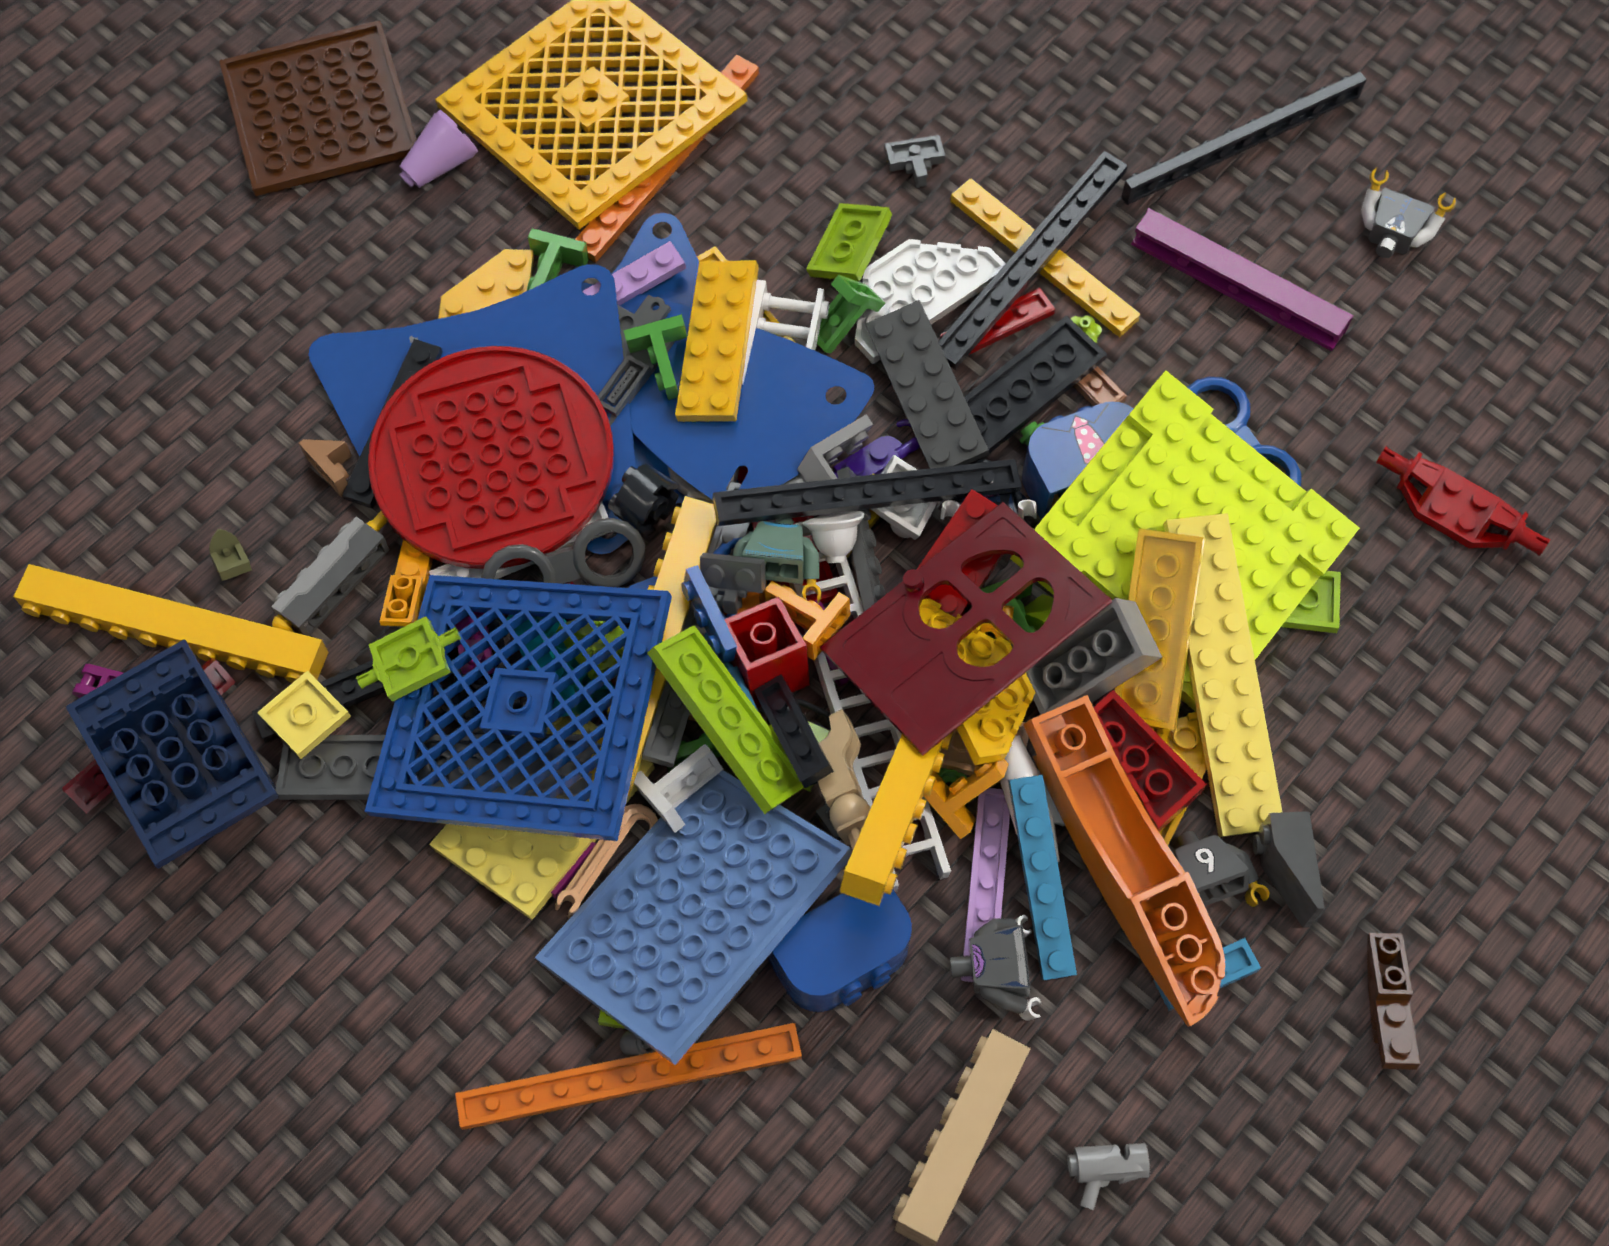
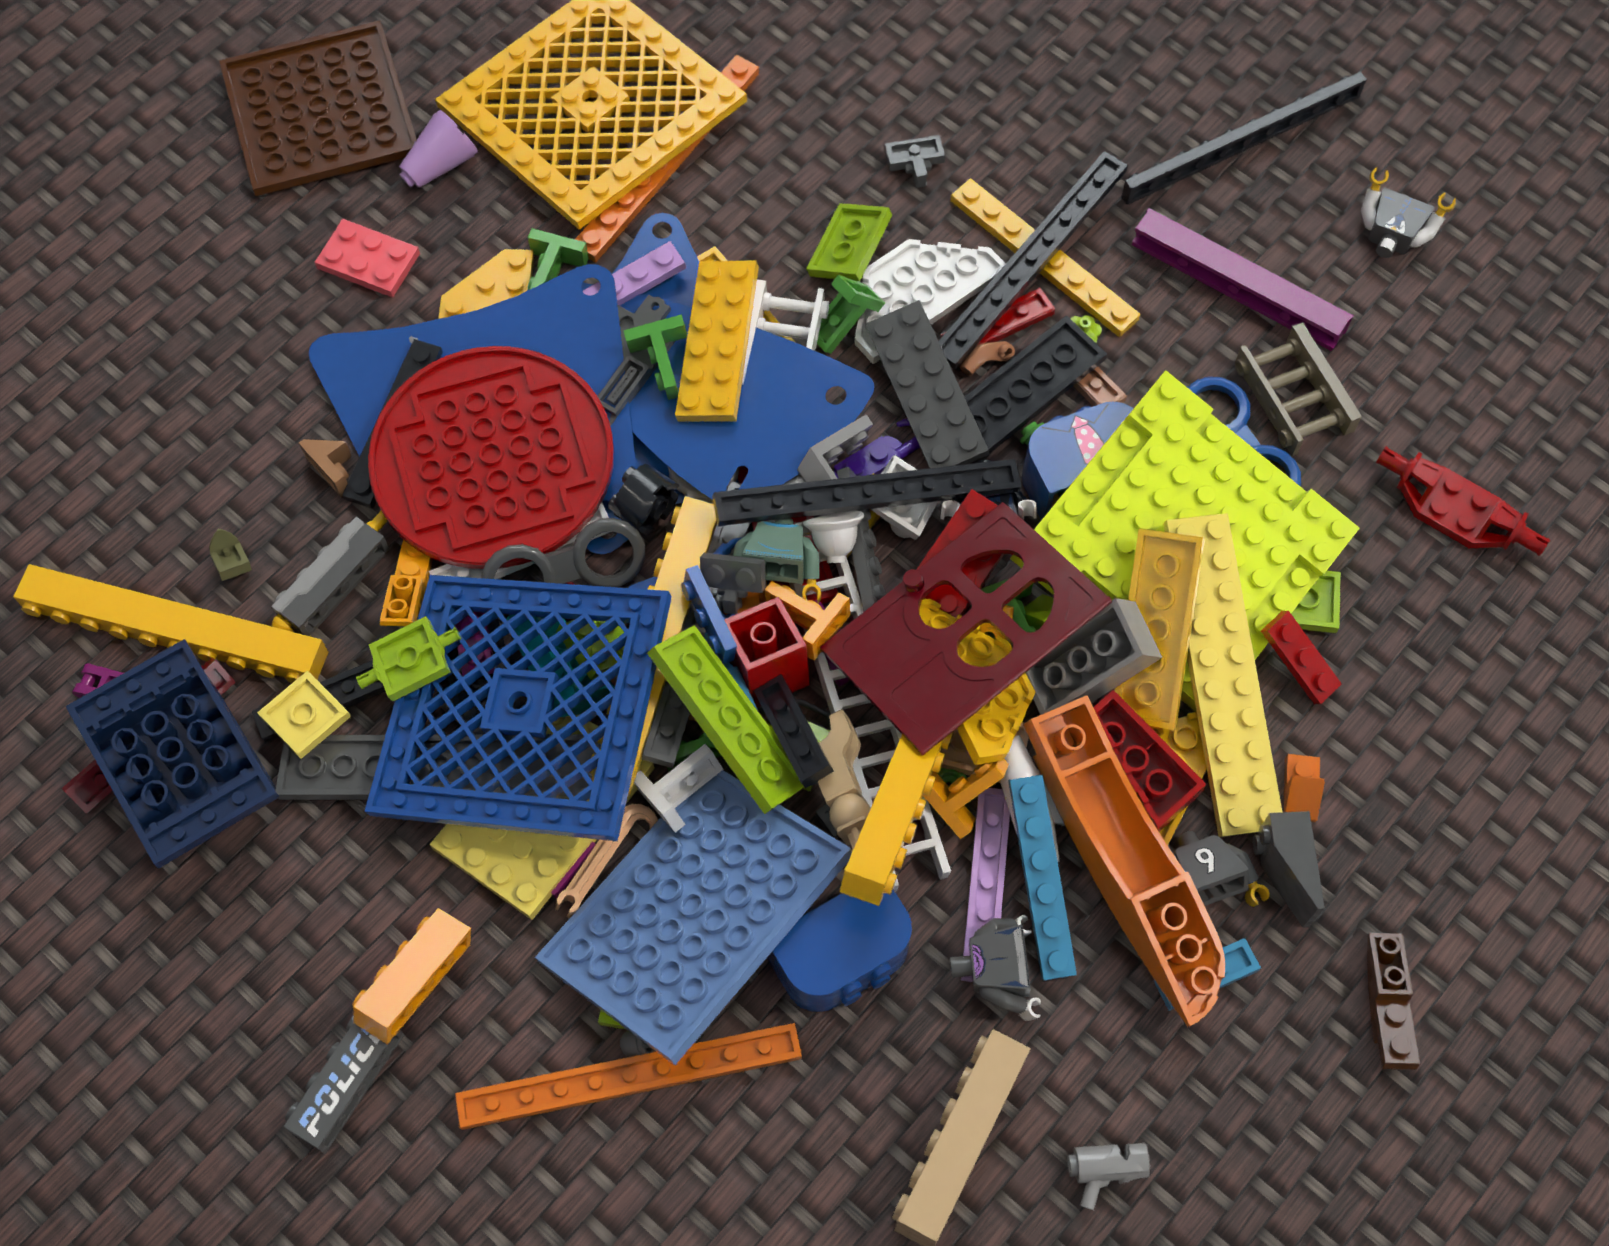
(339, 1086): none -> dark grey brick
(367, 258): none -> coral plate
(411, 975): none -> light orange brick
(987, 352): none -> nougat arm
(1301, 657): none -> red plate
(1303, 785): none -> orange slope
(1314, 368): none -> dark tan fence

